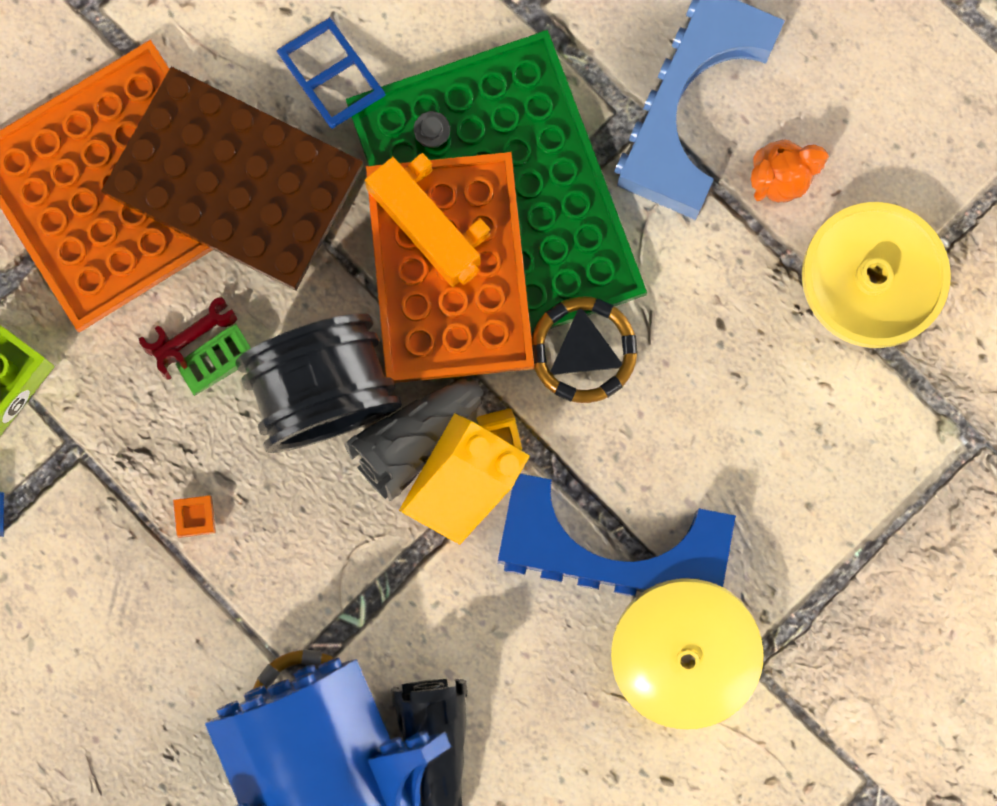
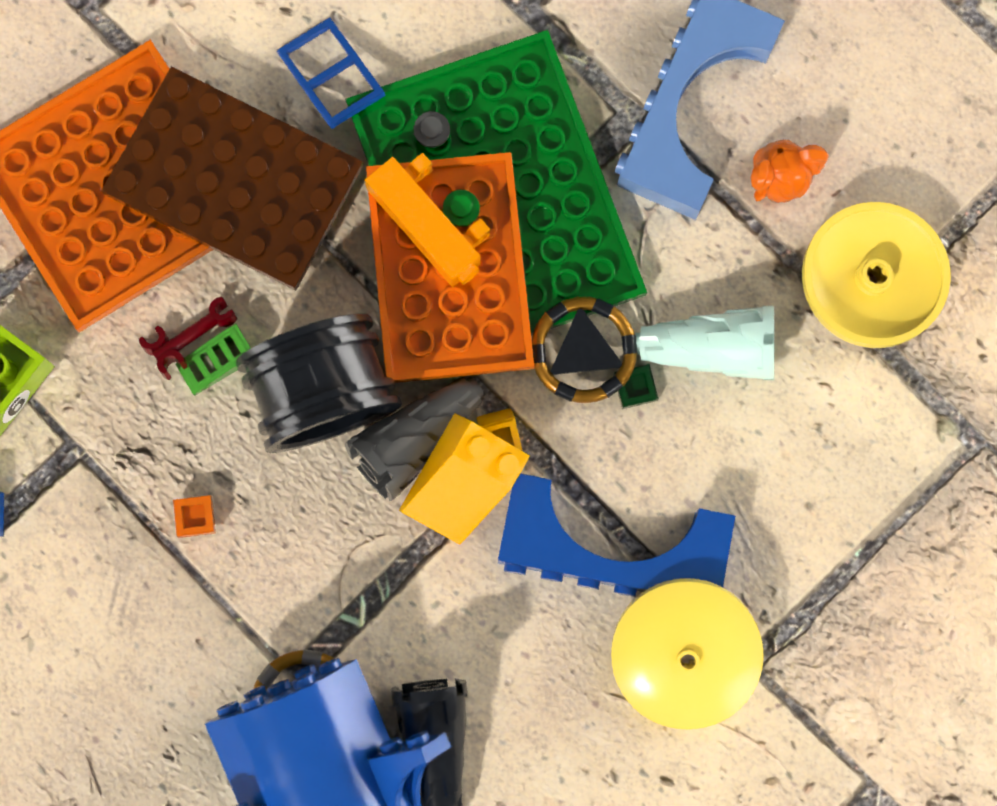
(461, 208): none -> green plate
(639, 388): none -> dark green tile
(727, 343): none -> light aqua cone

